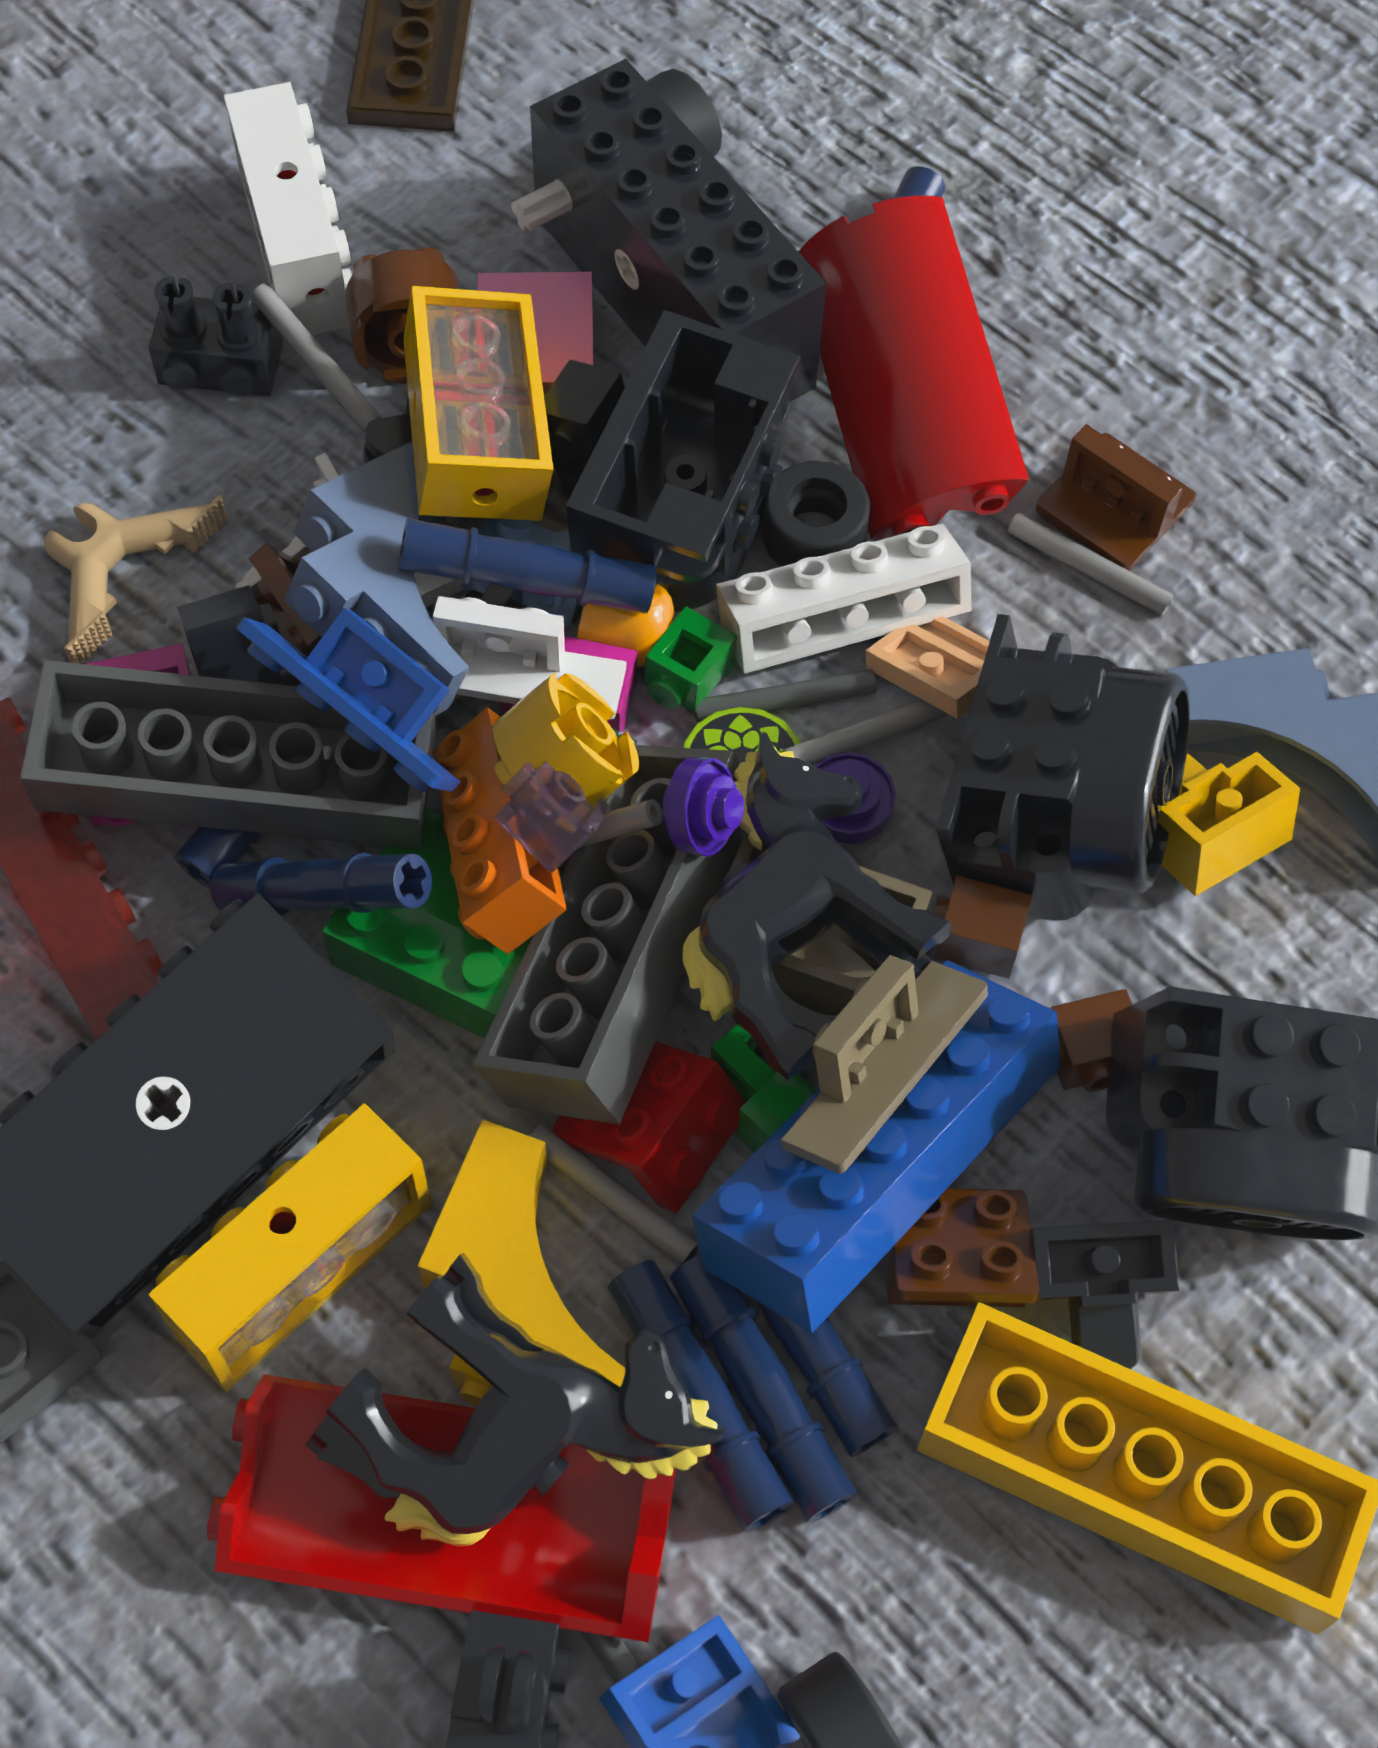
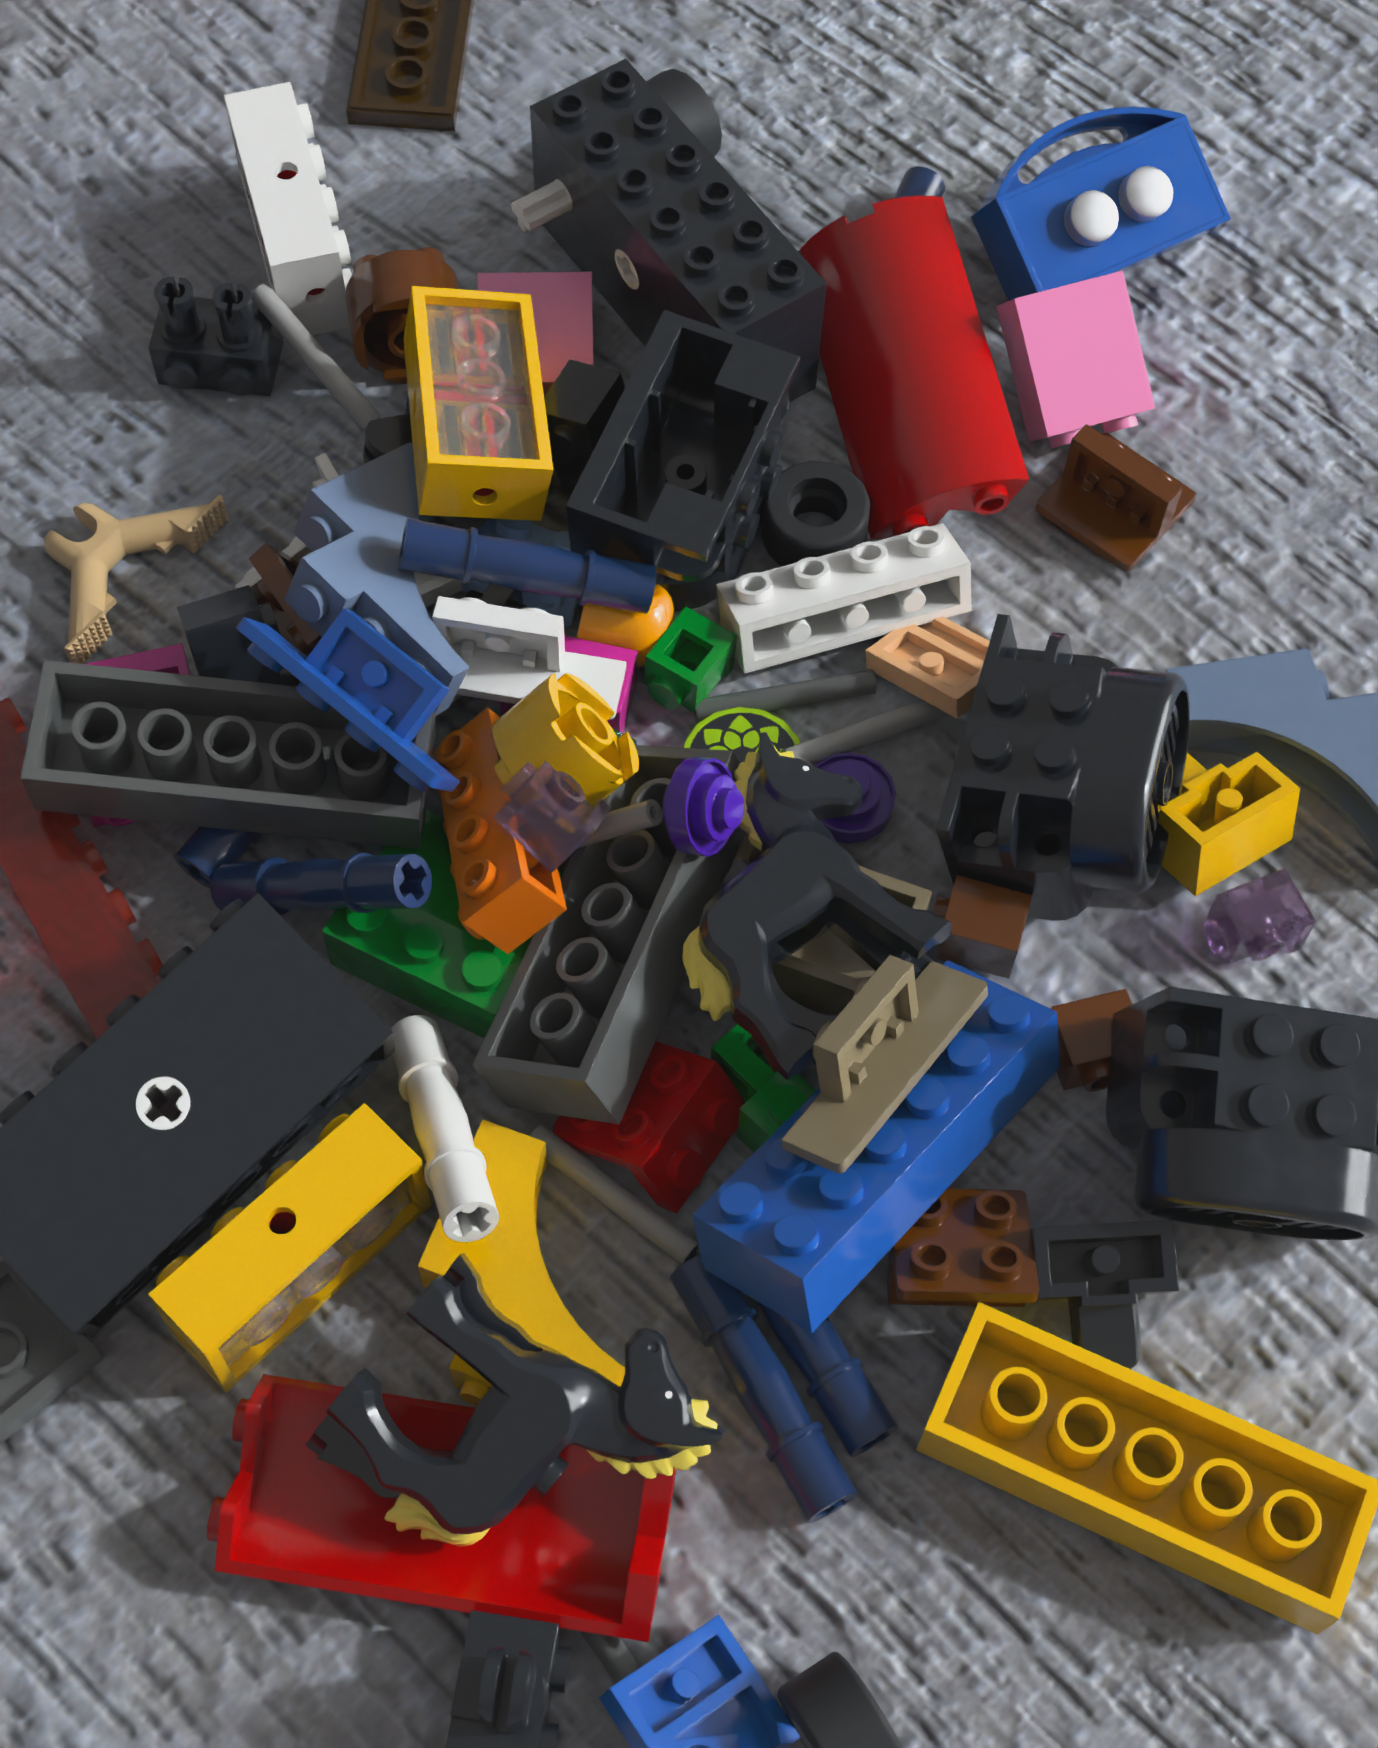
(453, 1164): none -> white piece
(738, 1458): dark blue piece -> none
(1076, 358): none -> bright pink brick
(1090, 563): light grey piece -> none
(1099, 204): none -> blue piece
(1258, 919): none -> clear purple brick

